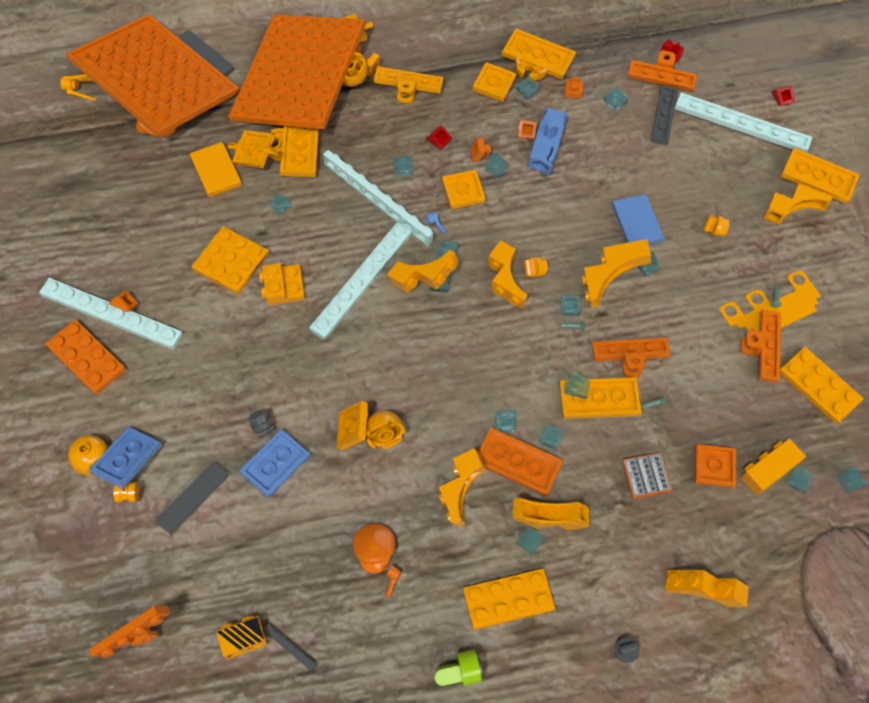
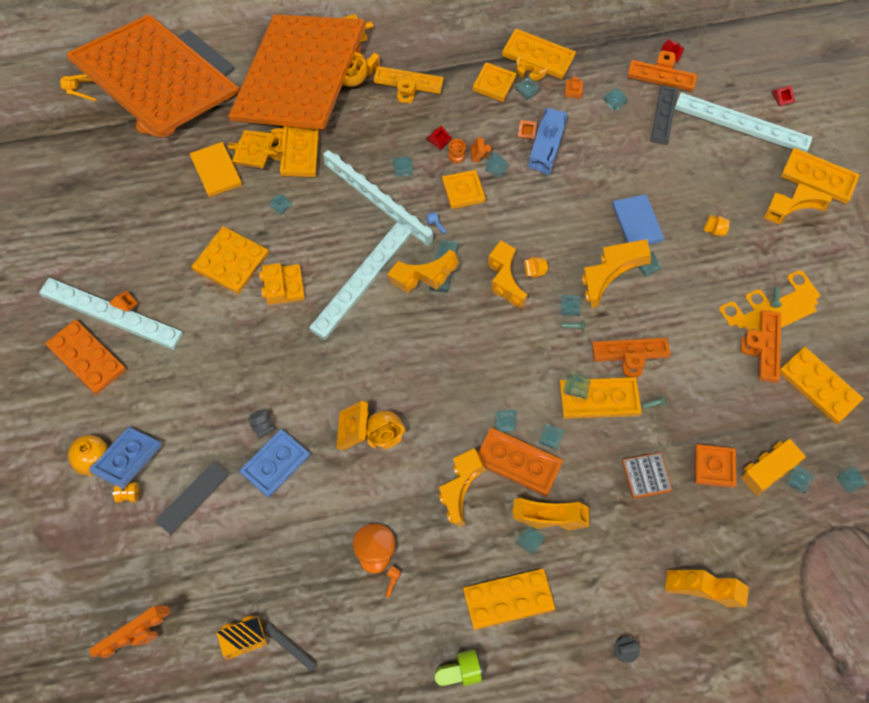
(456, 151): none -> orange wheel

